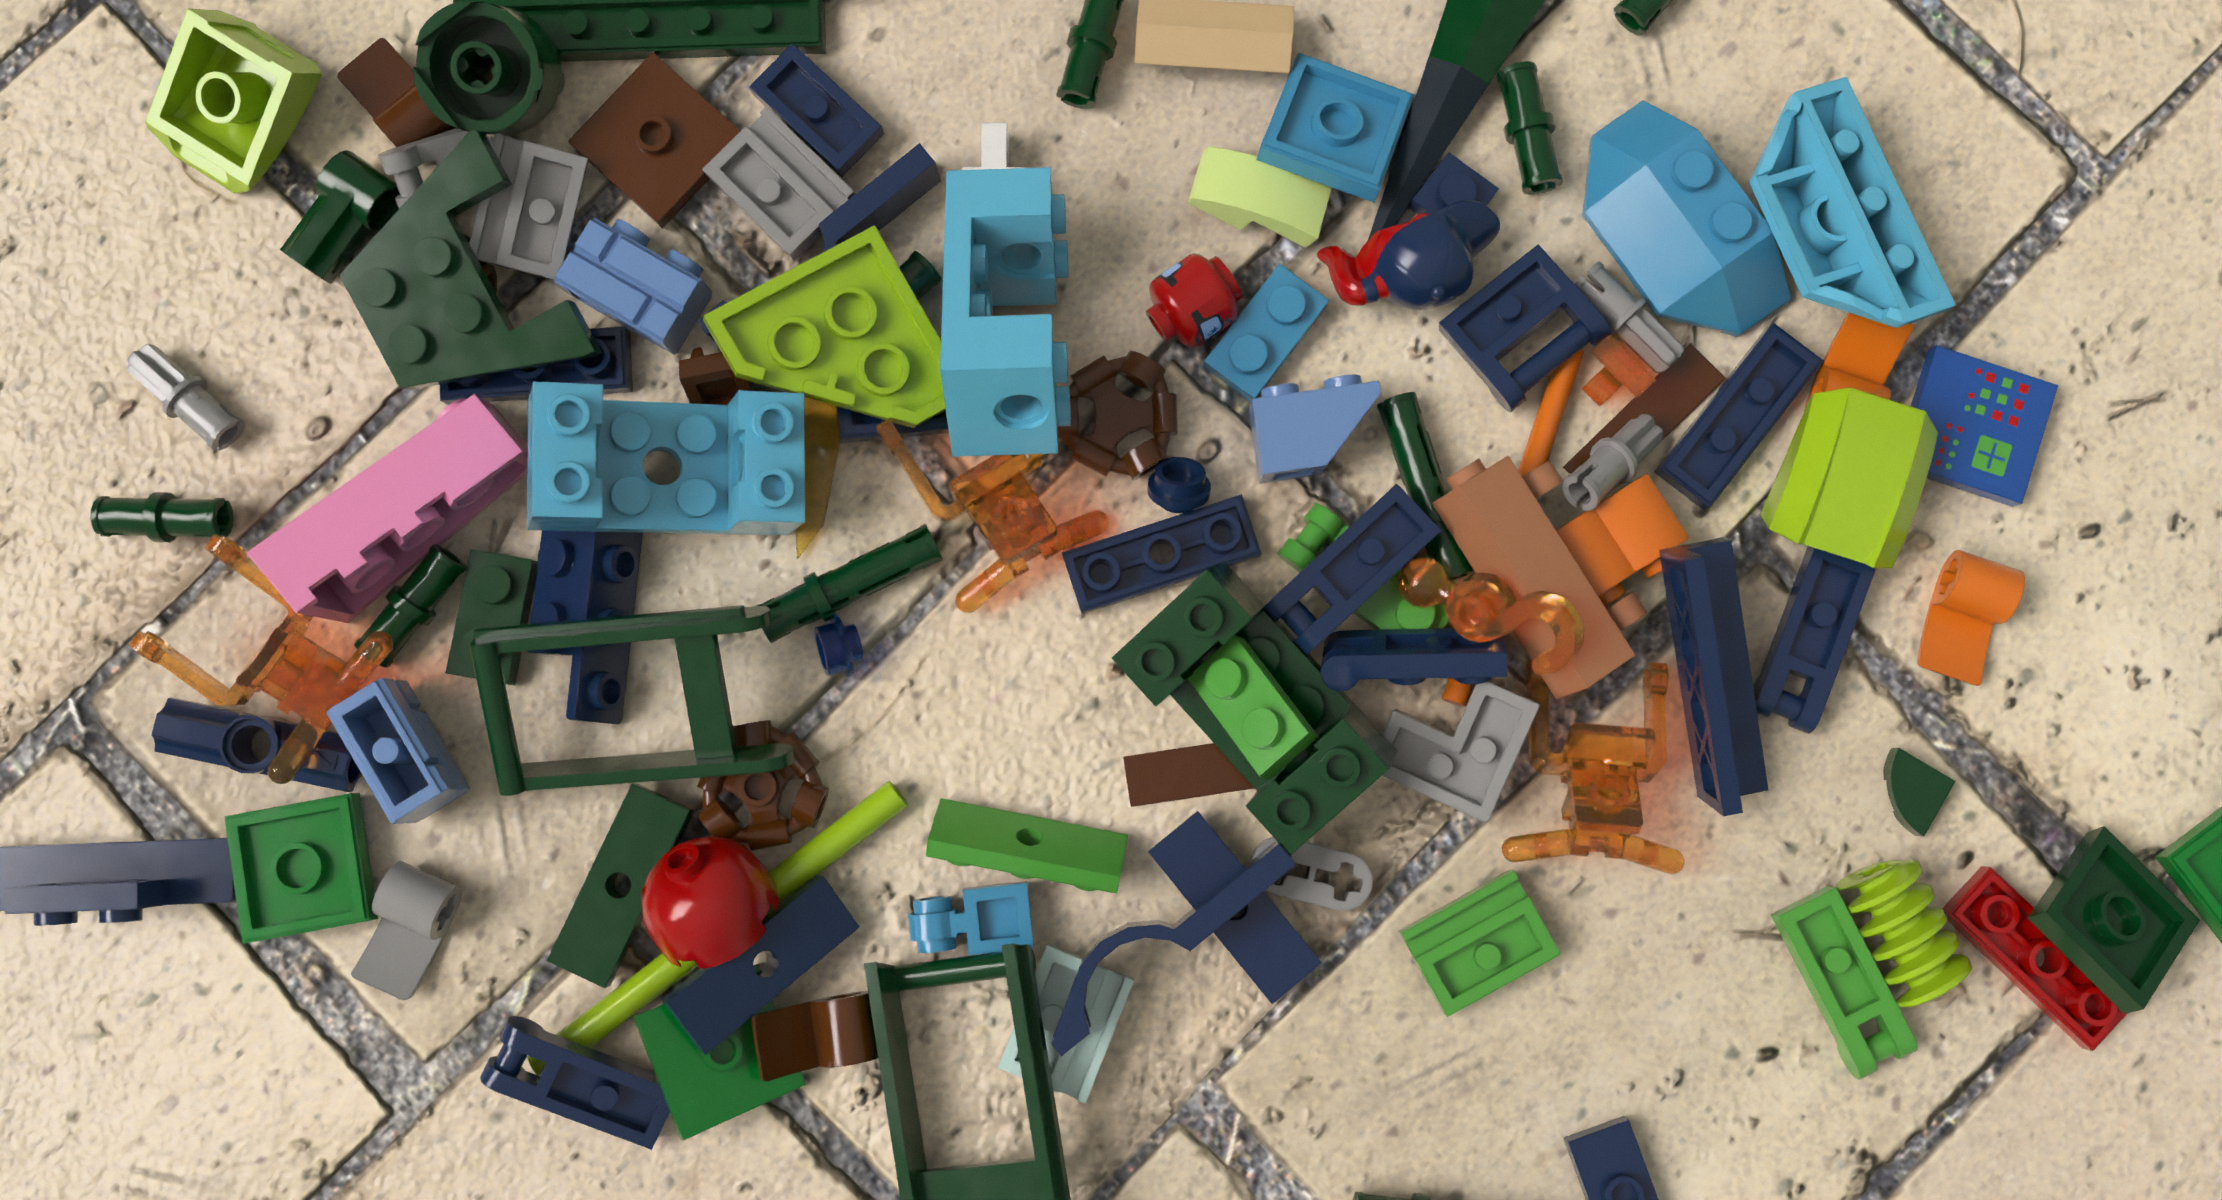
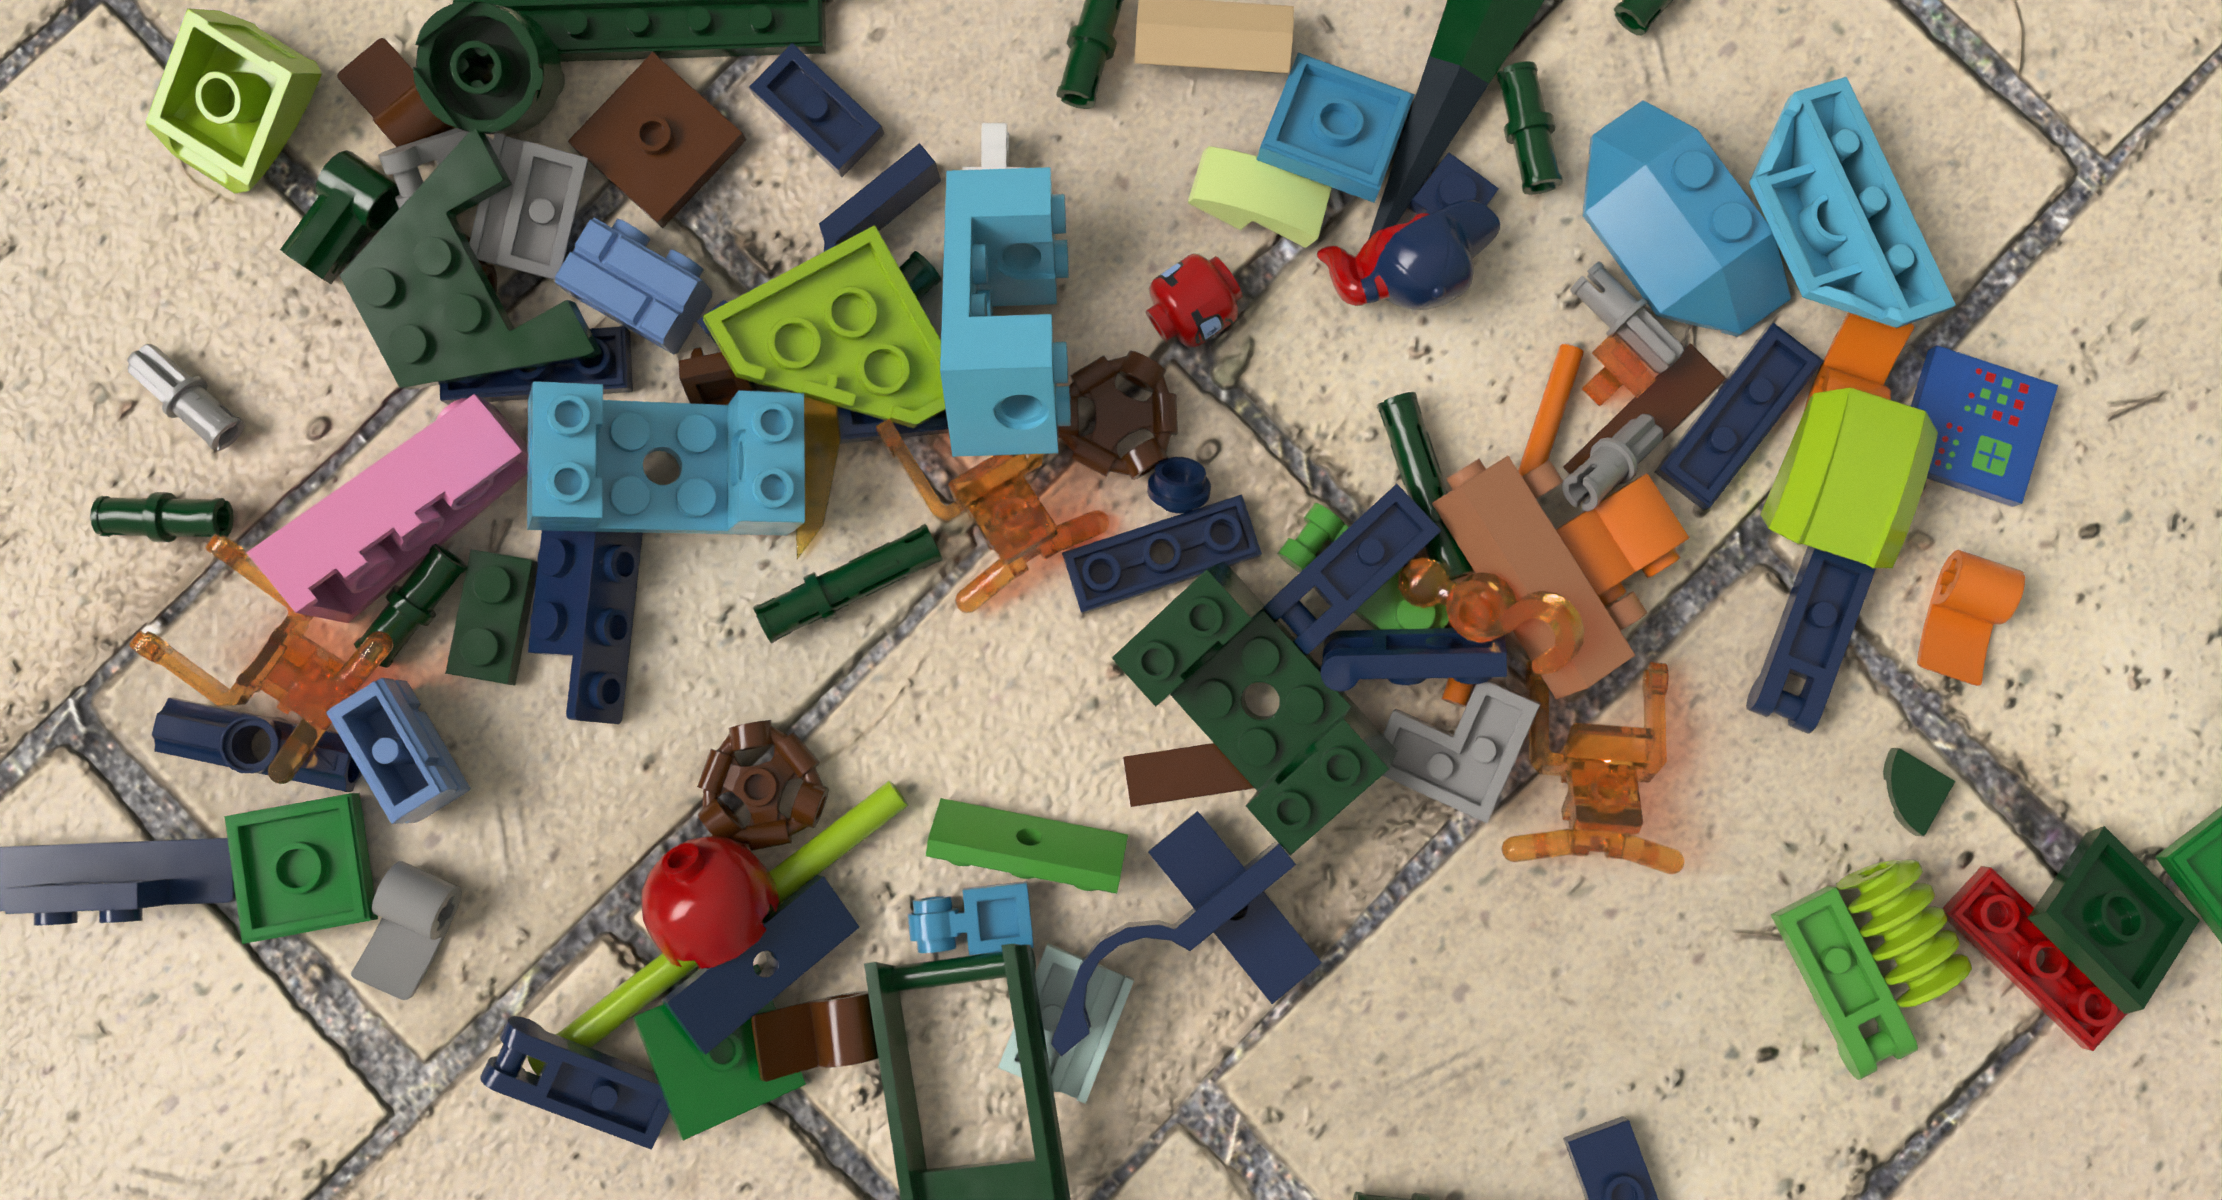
(602, 918): dark green tile -> none
(702, 683): dark green piece -> none
(778, 182): light grey plate -> none
(838, 647): clear blue plate -> none
(1252, 707): bright green plate -> none
(1266, 333): dark azure plate -> none
(1303, 431): medium blue slope -> none
(1318, 892): light grey beam -> none
(1479, 942): bright green plate -> none
(1513, 310): dark blue plate -> none
(1714, 672): dark blue fence -> none

